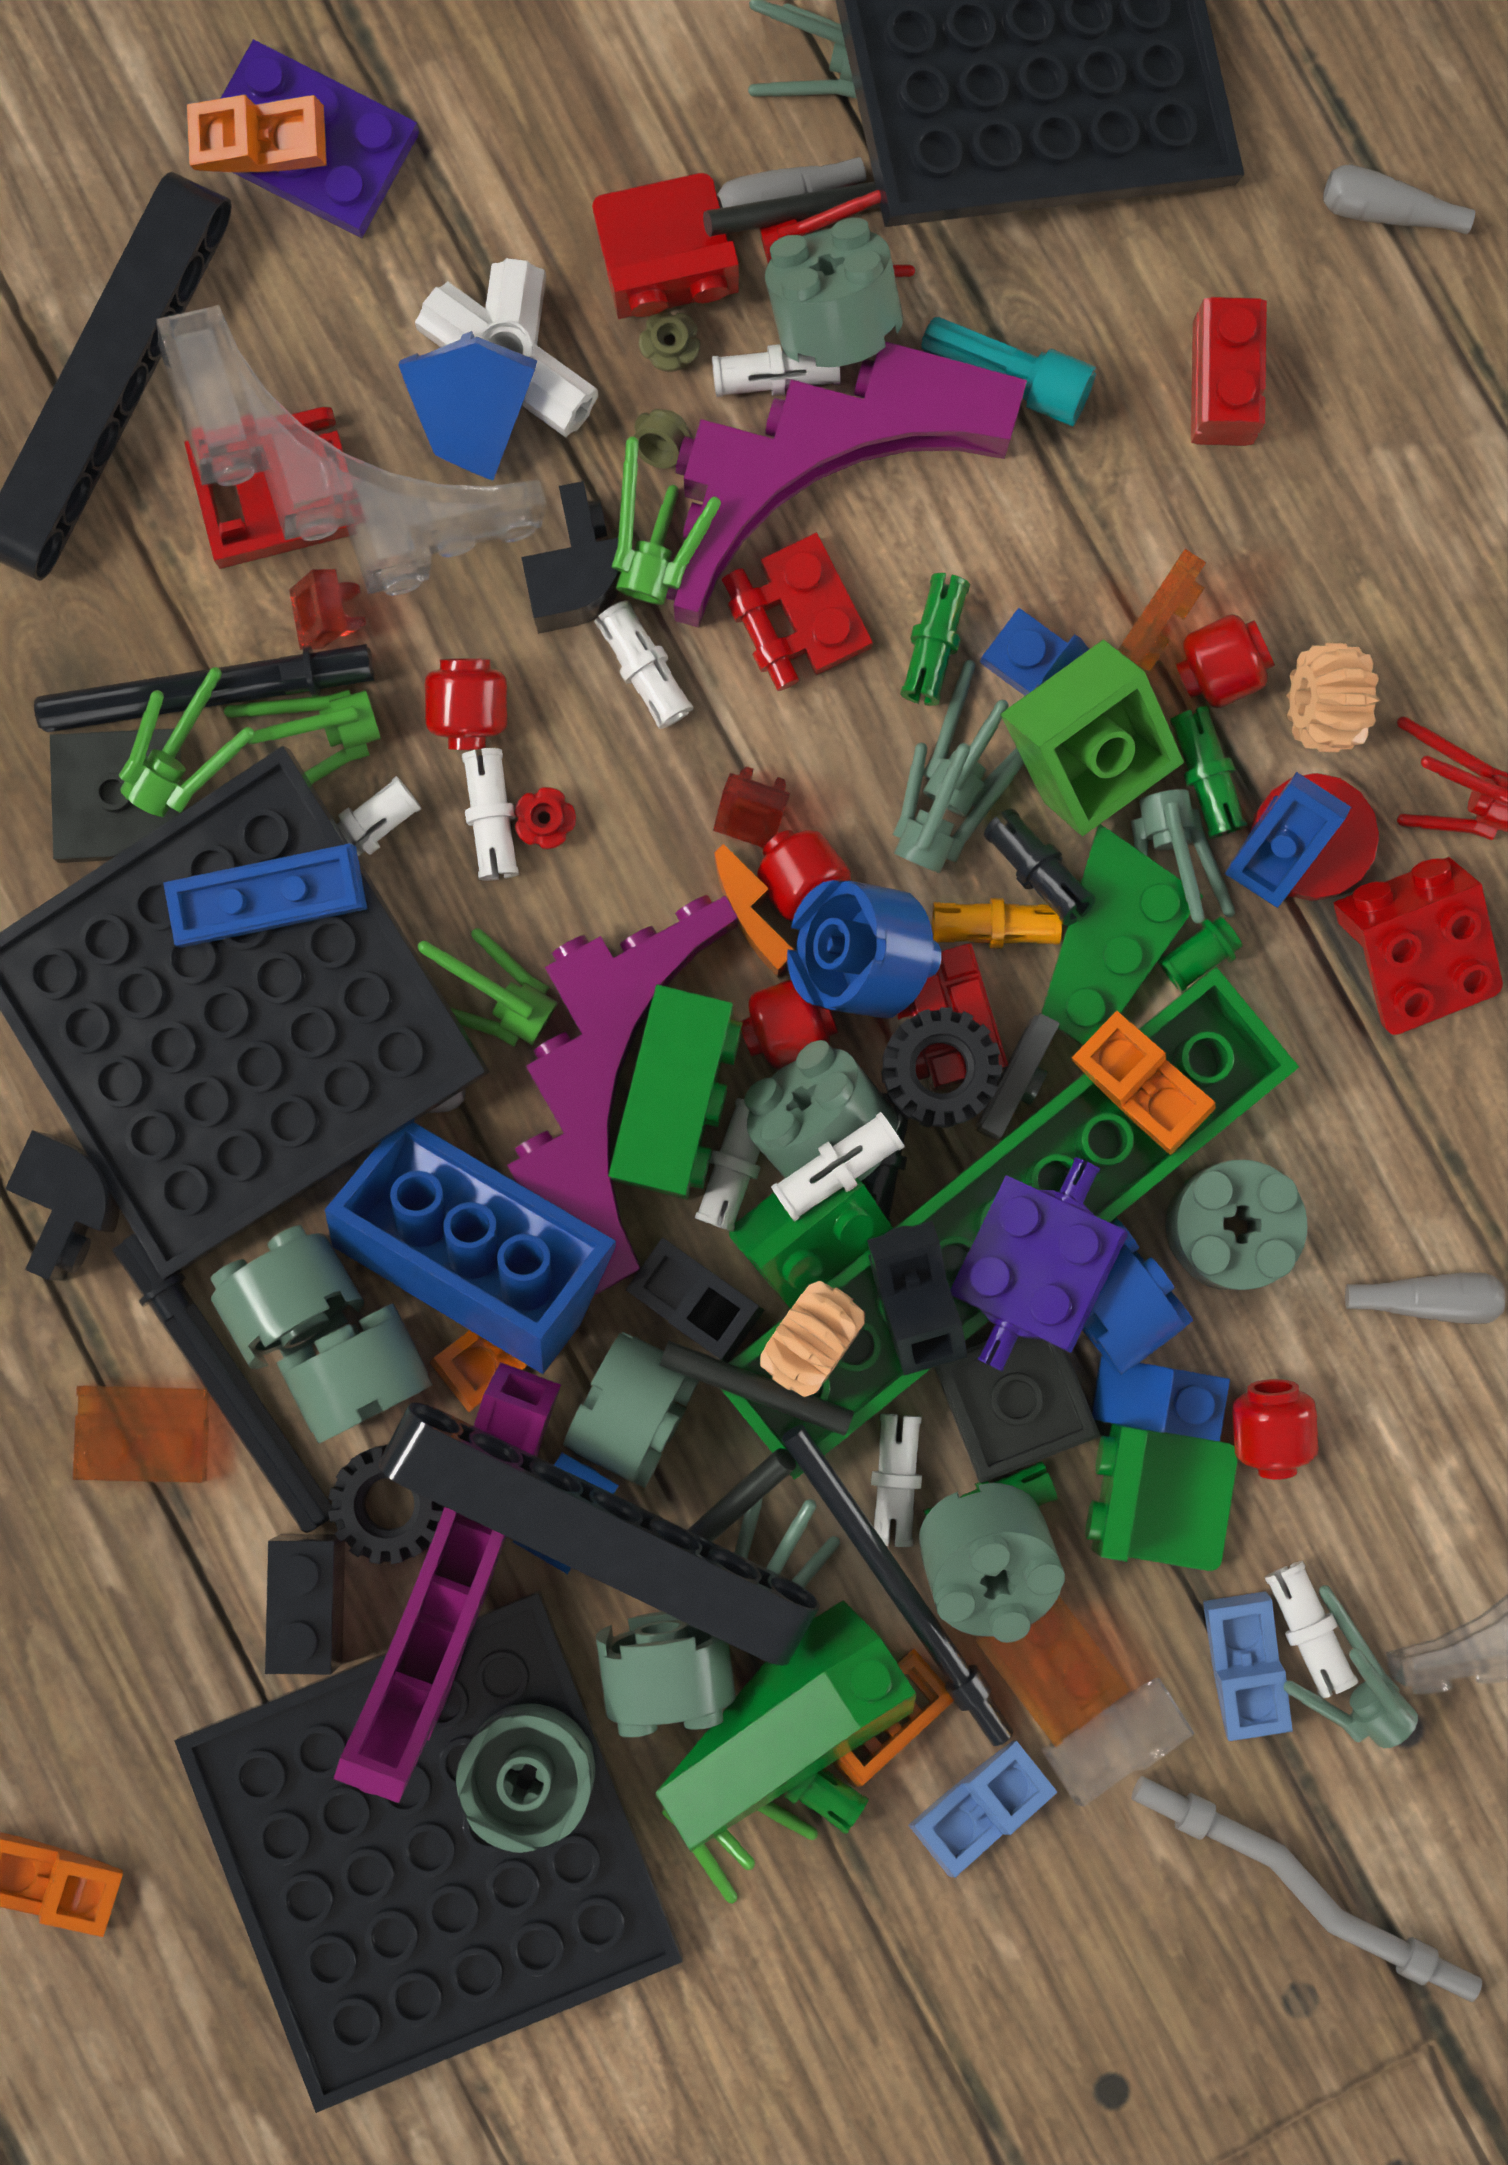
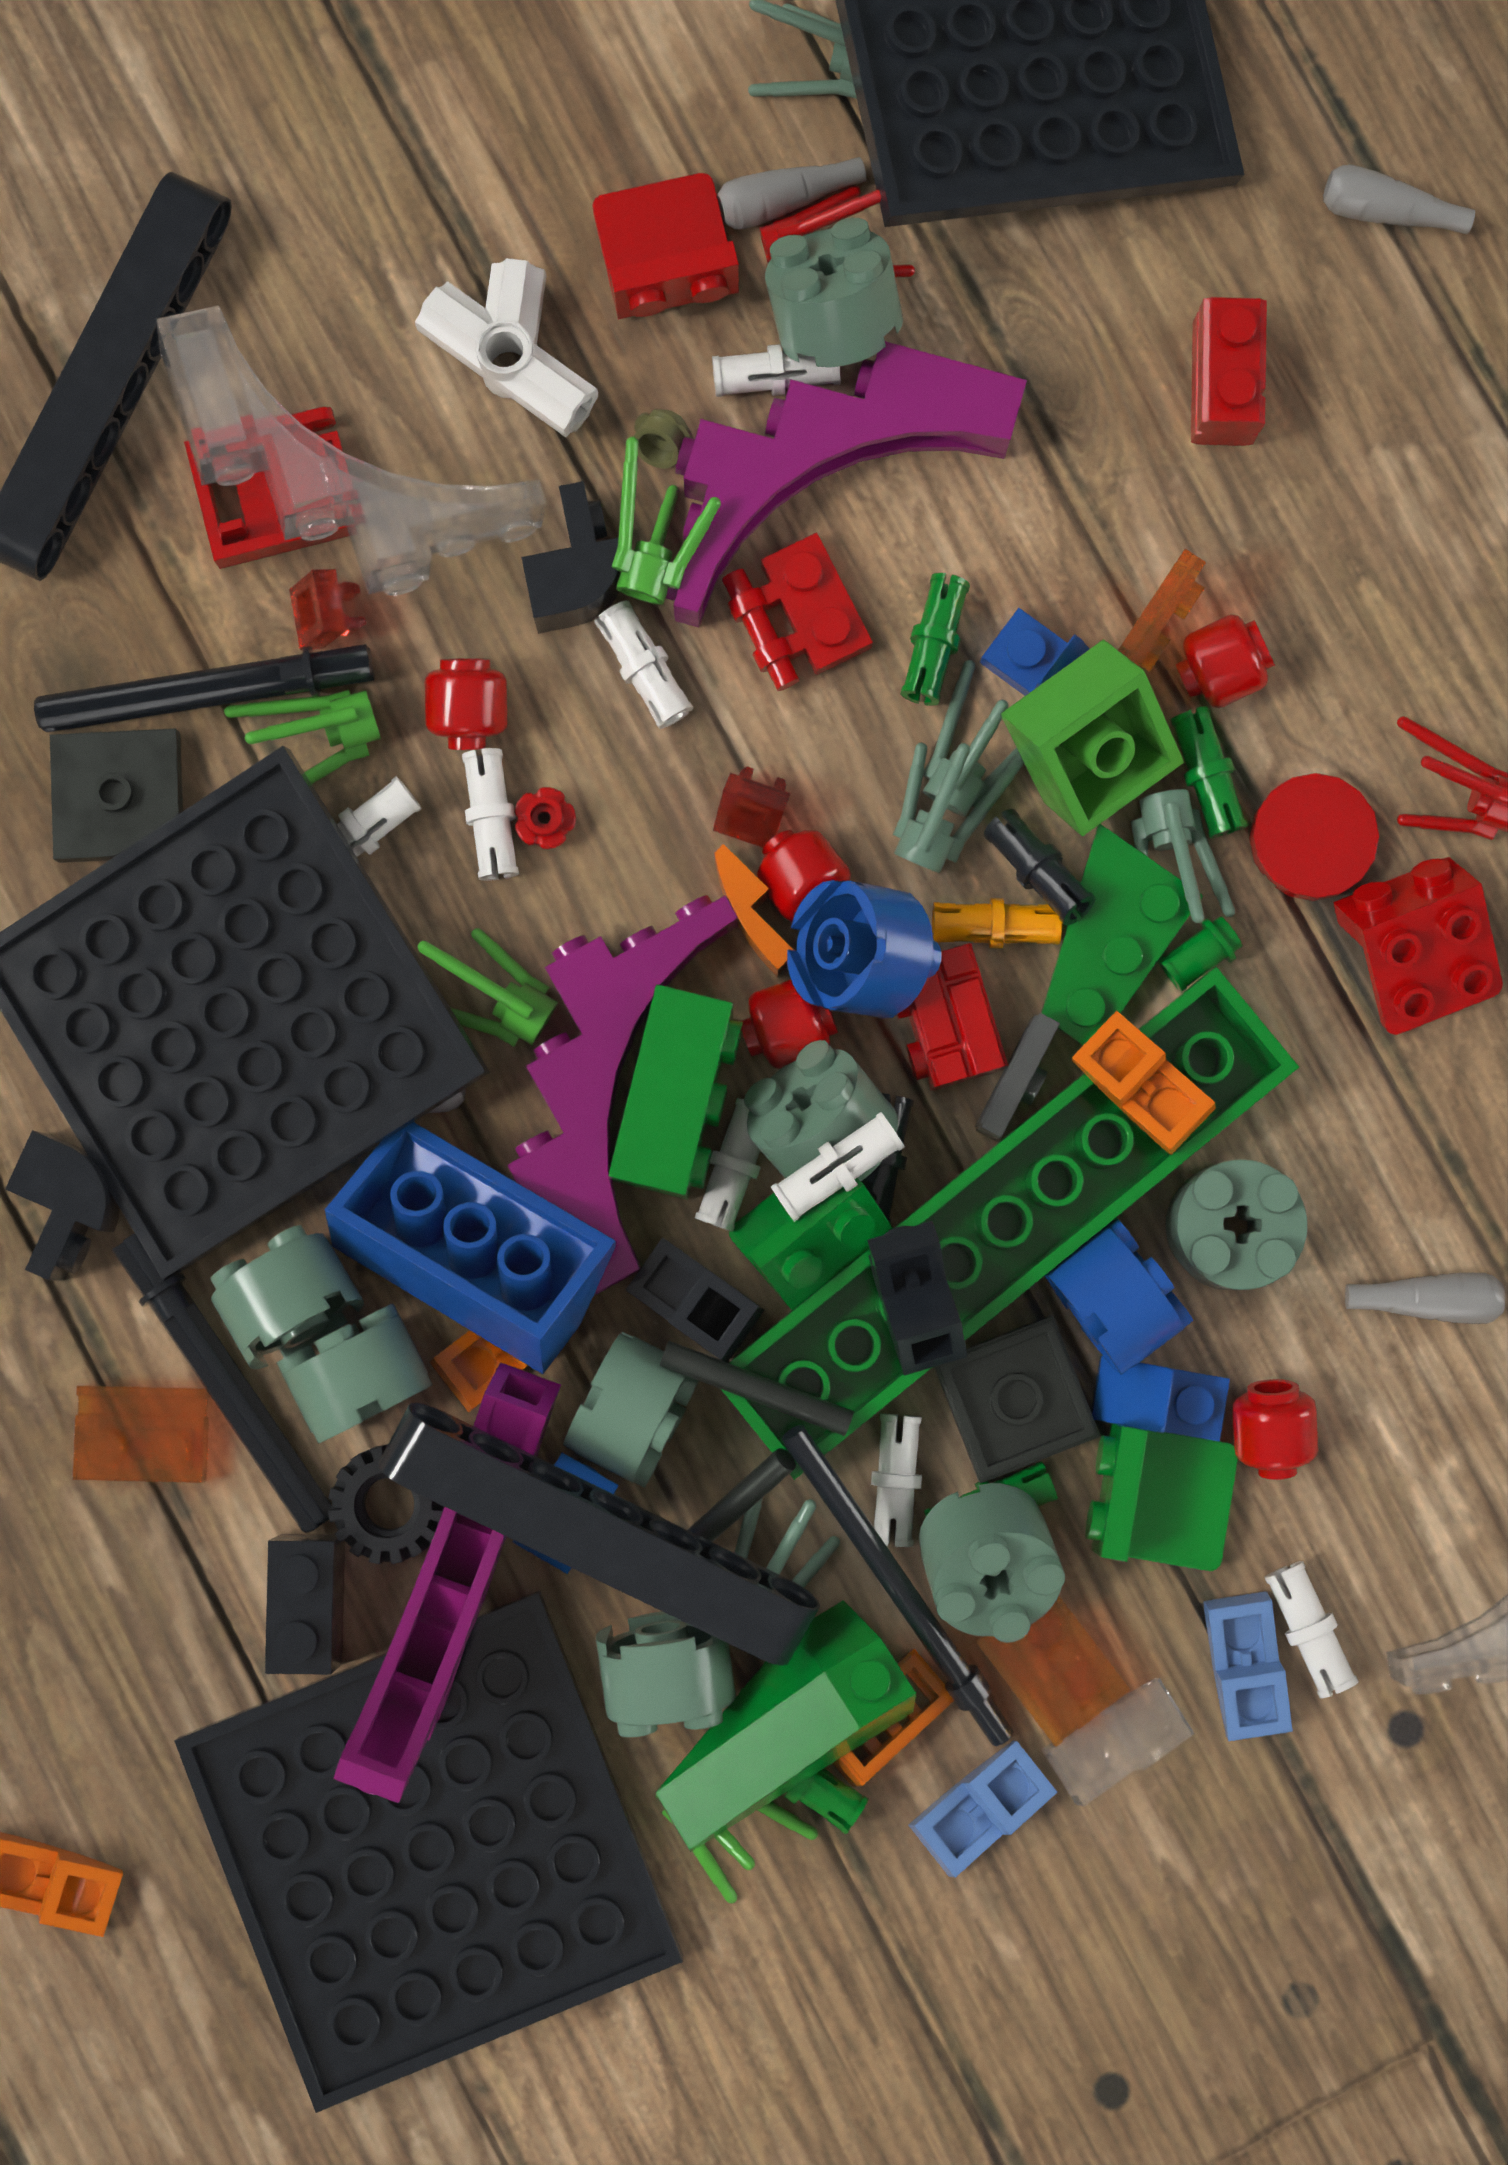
(156, 780): bright green plant -> none
(263, 137): orange slope -> none
(265, 895): blue tile -> none
(361, 137): dark purple plate -> none
(468, 399): blue slope -> none
(545, 1812): sand green brick -> none
(675, 356): olive plate -> none
(780, 210): pearl dark grey bar -> none
(812, 1338): light nougat gear -> none
(951, 1029): black tyre -> none
(1038, 1263): dark purple plate -> none
(1055, 381): teal piece -> none
(1287, 839): blue slope -> none
(1332, 697): light nougat gear -> none
(1376, 1703): sand green plant -> none
(1412, 1957): light grey bar -> none

